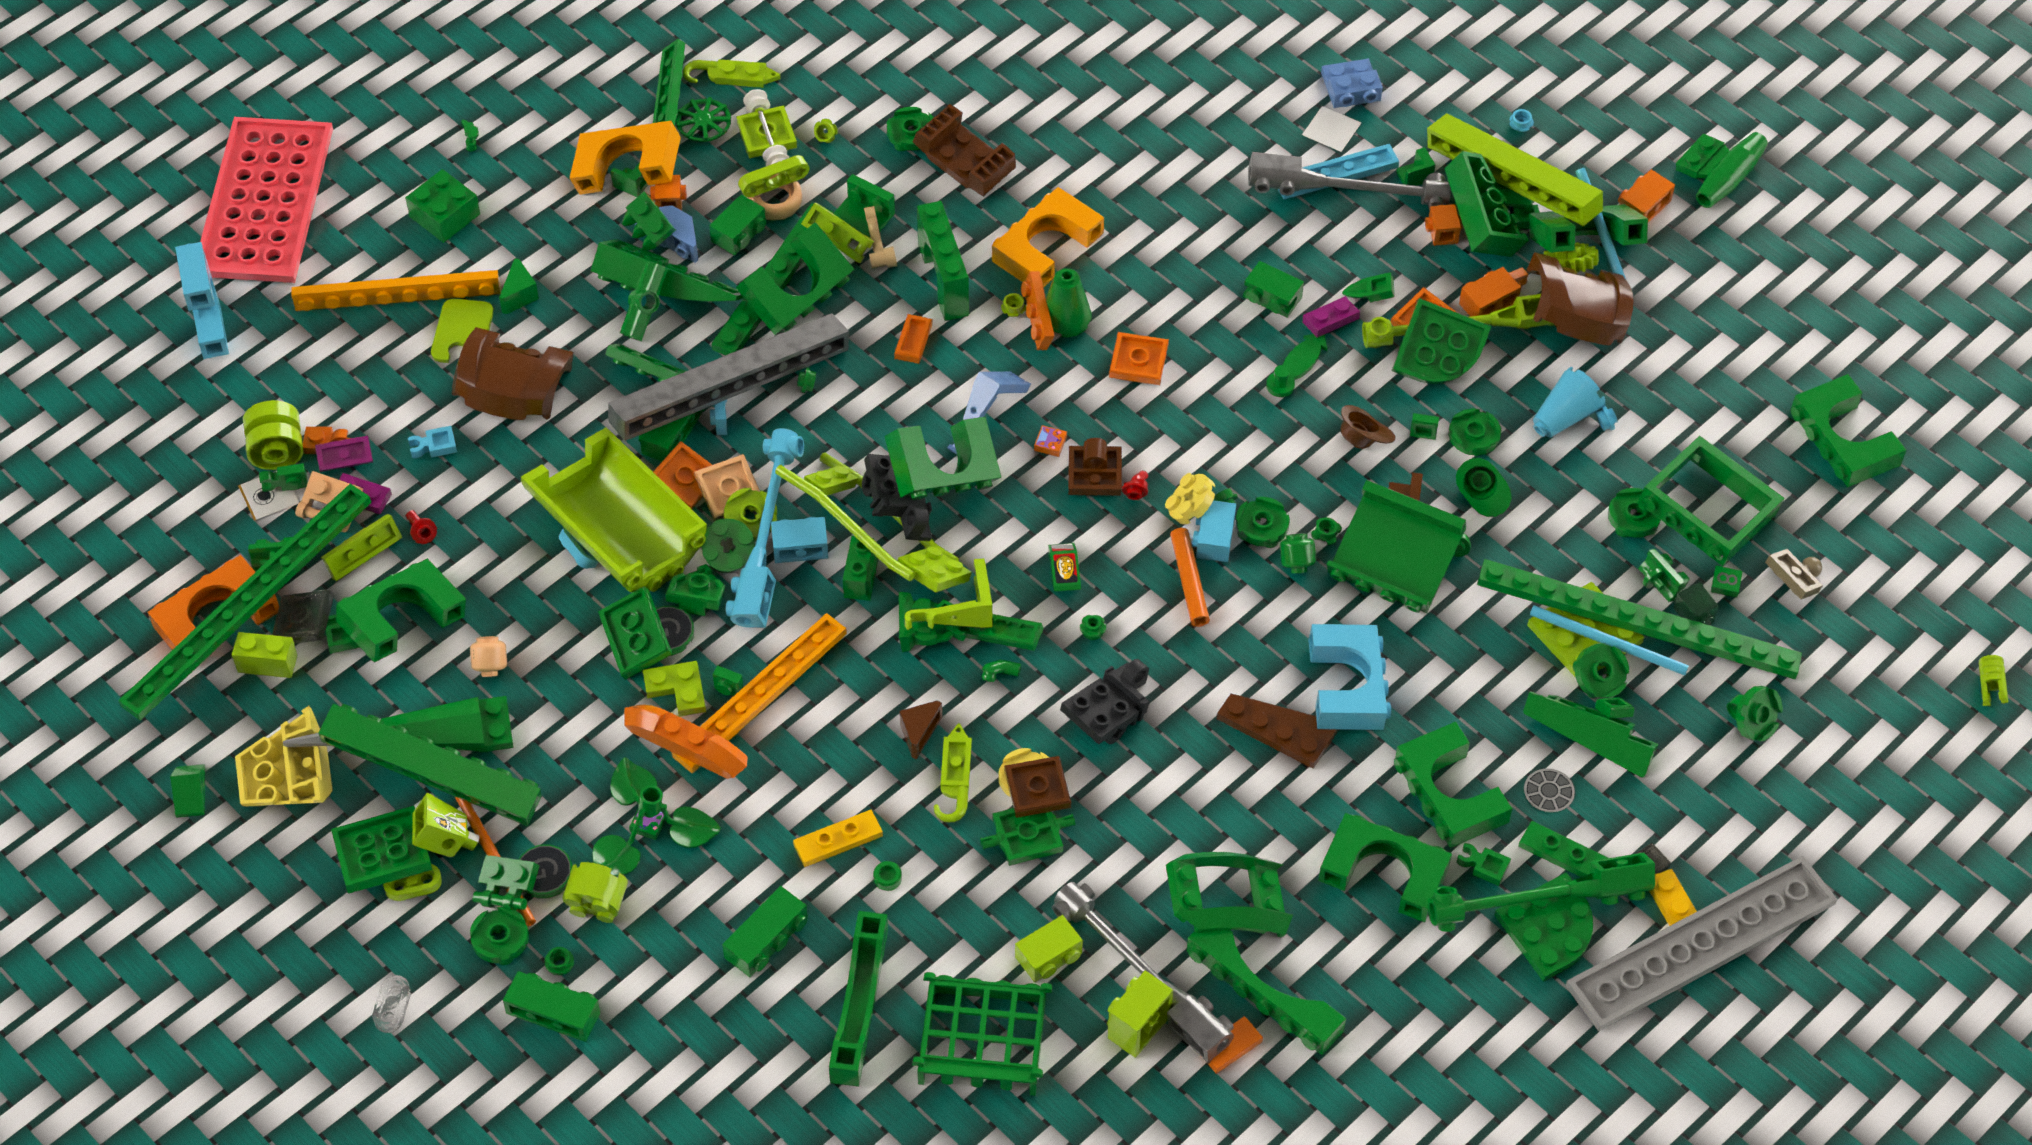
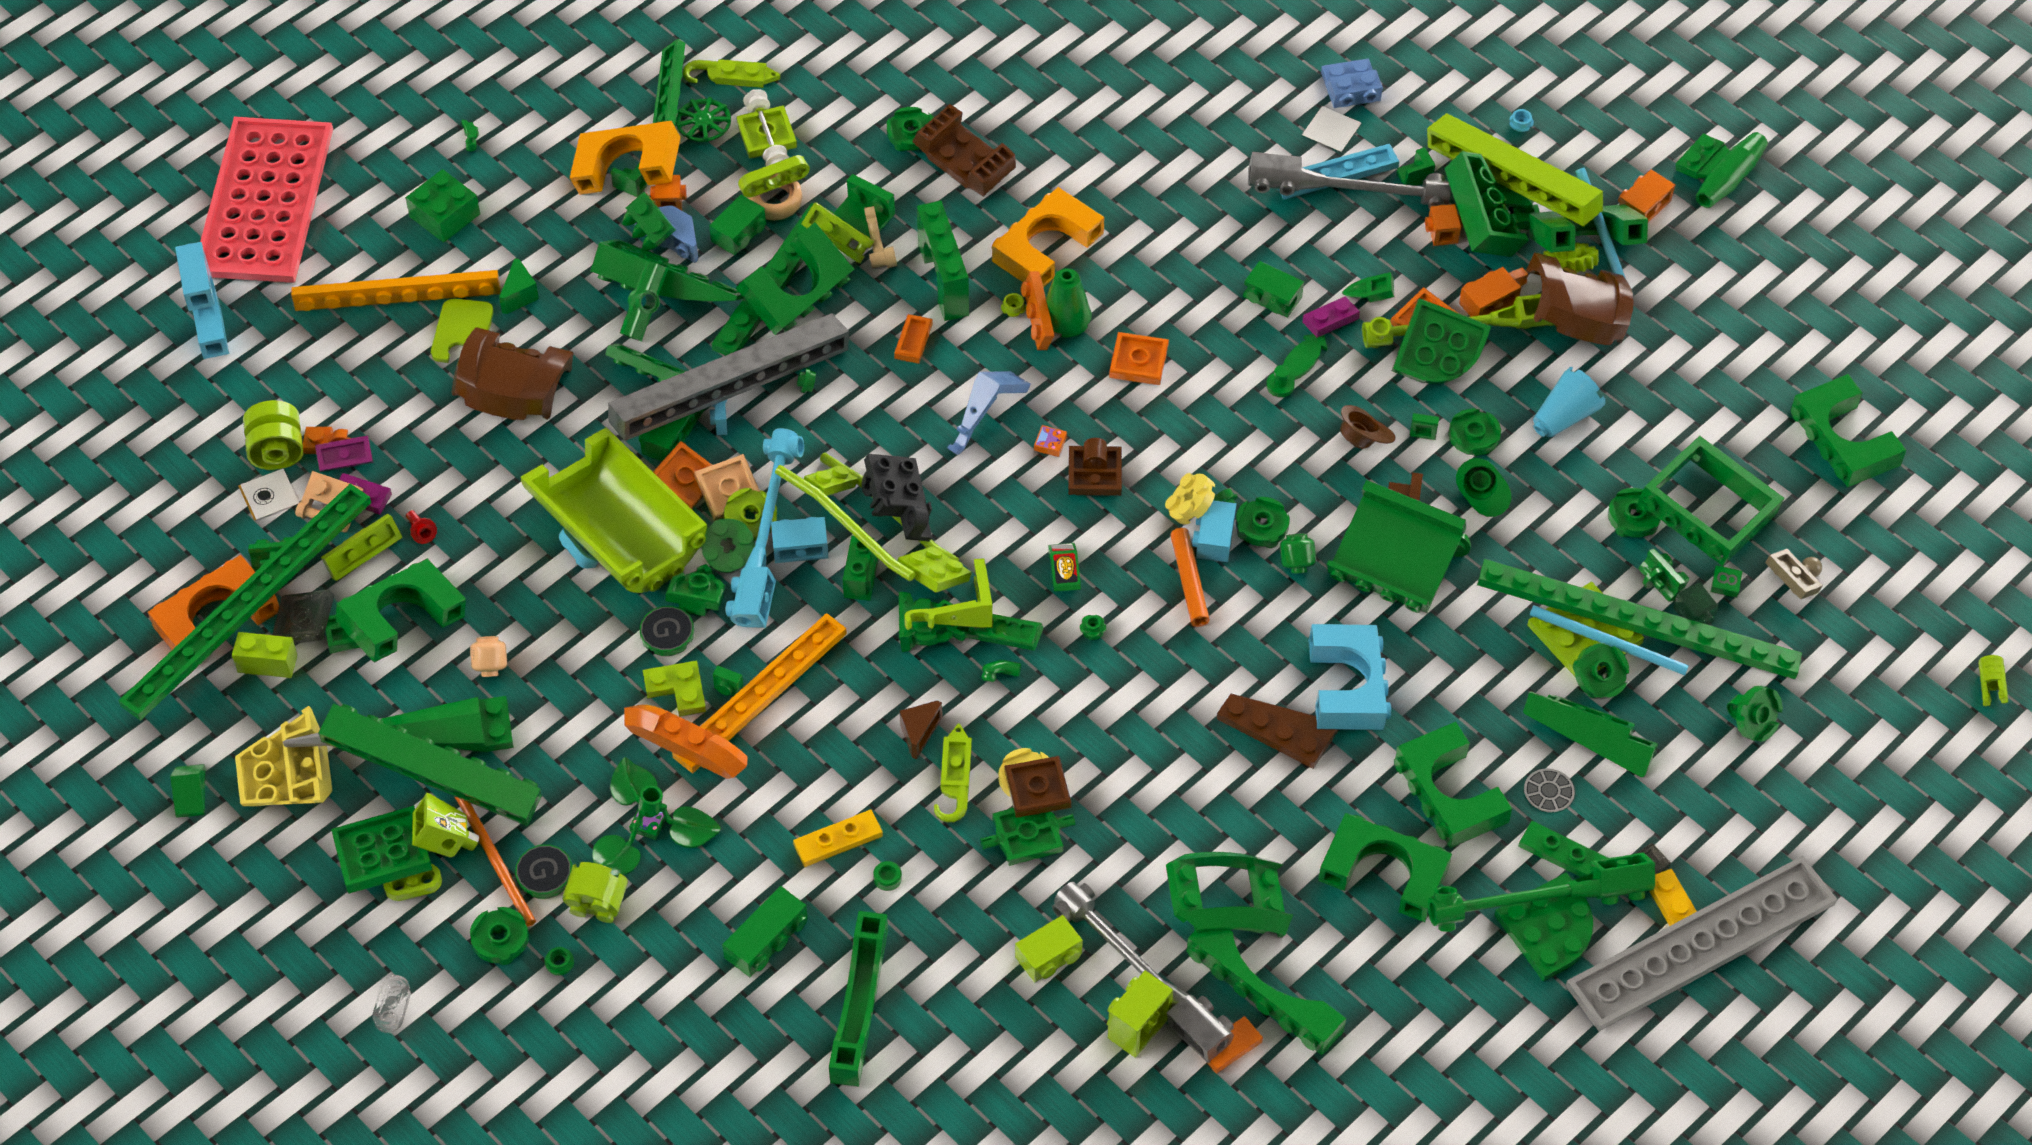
(287, 477): green plate -> none
(437, 442): medium azure plate -> none
(507, 874): green plate -> none
(552, 1005): green brick -> none
(635, 632): green tile -> none
(821, 135): lime plate -> none
(919, 476): green arch -> none
(977, 1068): green window -> none
(1110, 704): black plate -> none
(1137, 486): red plate -> none
(1329, 525): green plate -> none
(1487, 865): green plate -> none
(1606, 418): medium azure plate -> none
(1614, 707): green tile -> none

